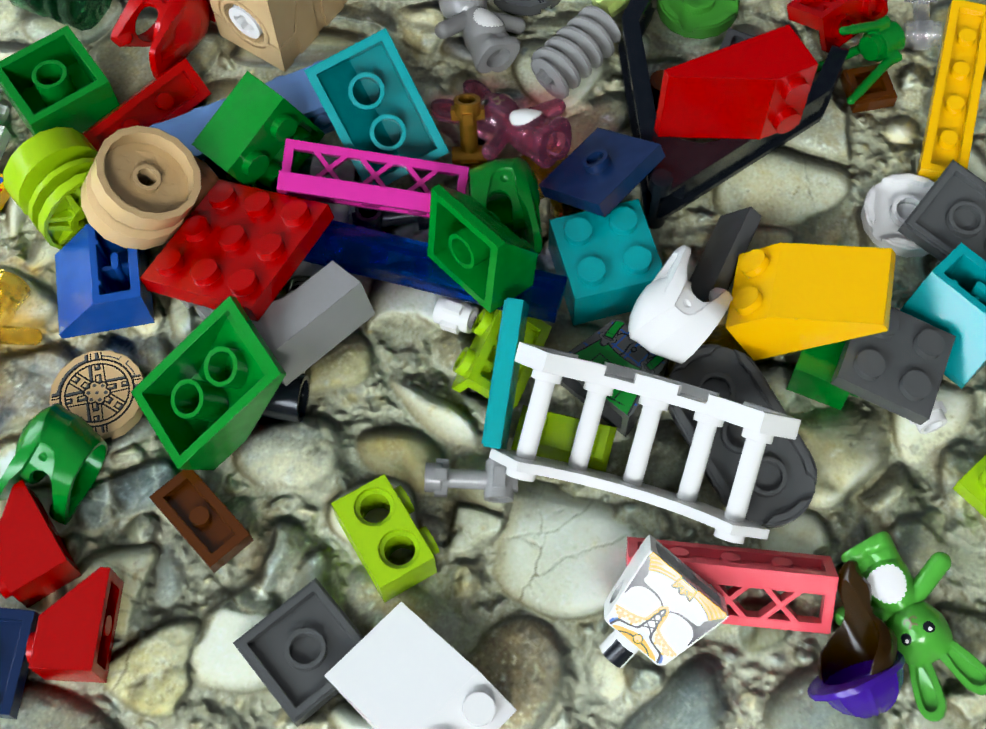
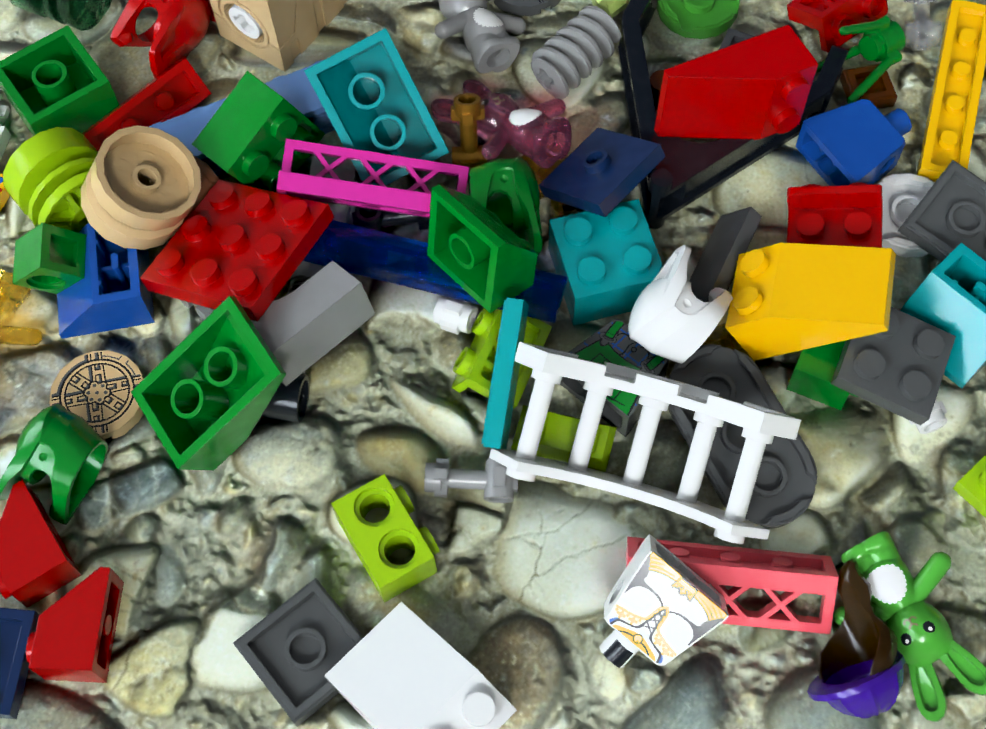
(49, 258): none -> green brick
(201, 519): reddish brown plate -> none
(836, 215): none -> red bracket
(854, 142): none -> blue torso

